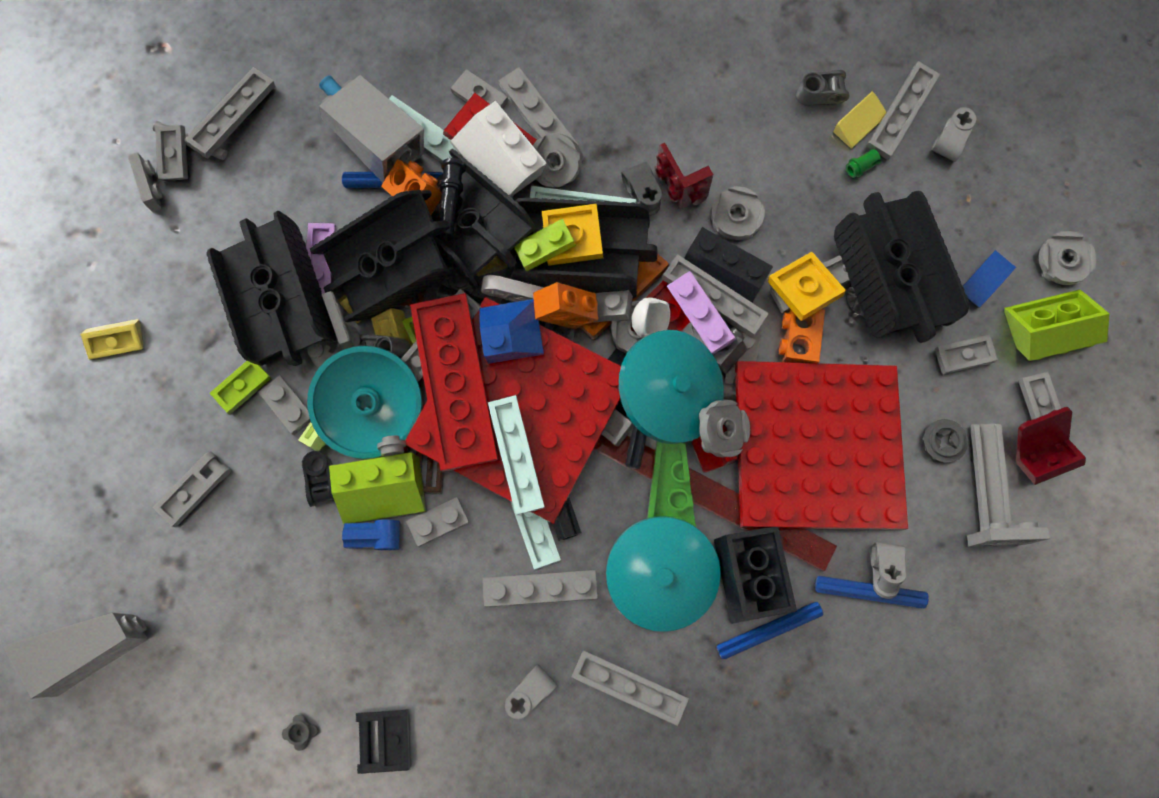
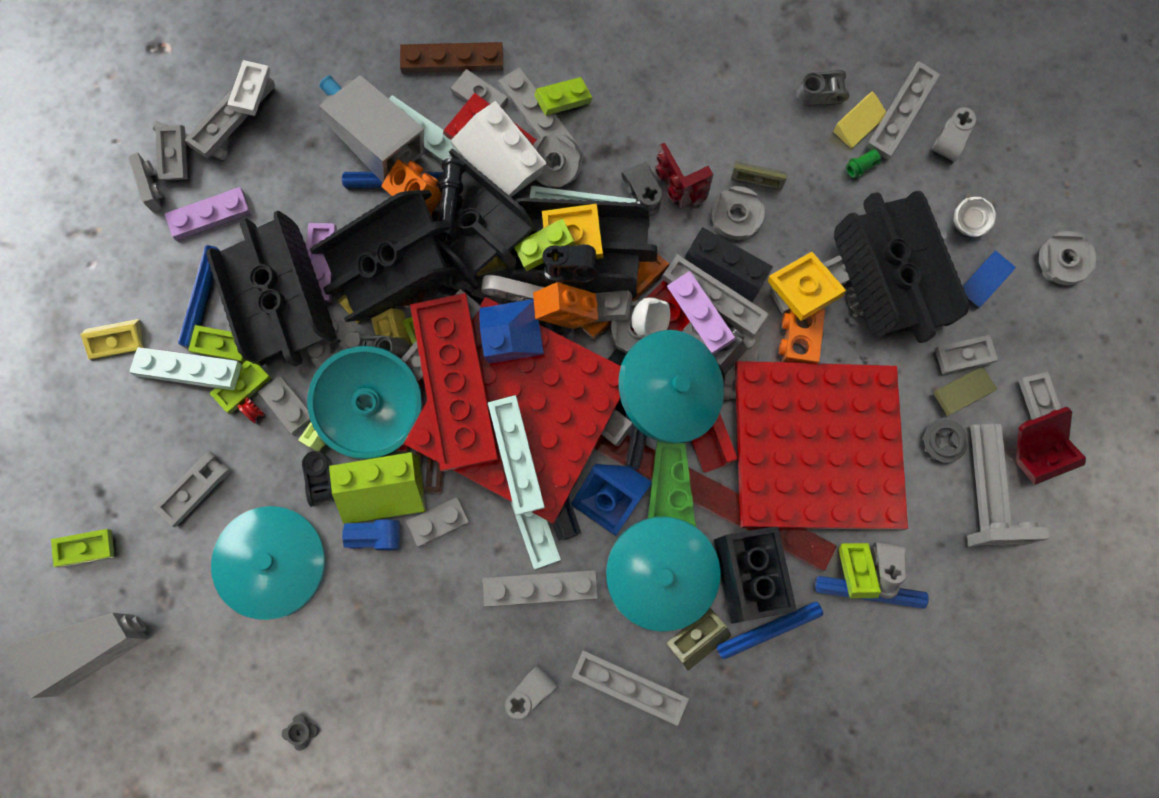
(82, 548): none -> lime plate
(185, 368): none -> light aqua plate
(197, 300): none -> blue axle
(207, 213): none -> lavender plate
(214, 344): none -> lime plate
(248, 88): none -> white plate
(249, 410): none -> red bush
(268, 563): none -> teal dish
(337, 319): light grey tile -> none
(391, 446): light grey plate -> none
(392, 741): black plate -> none
(451, 57): none -> reddish brown plate
(563, 96): none -> lime plate
(572, 264): none -> black piece
(611, 495): none -> blue slope
(699, 639): none -> olive slope
(712, 436): light grey plate -> none
(759, 175): none -> olive slope
(859, 570): none -> lime plate
(965, 391): none -> olive slope
(974, 217): none -> white hair
(1057, 324): lime slope -> none

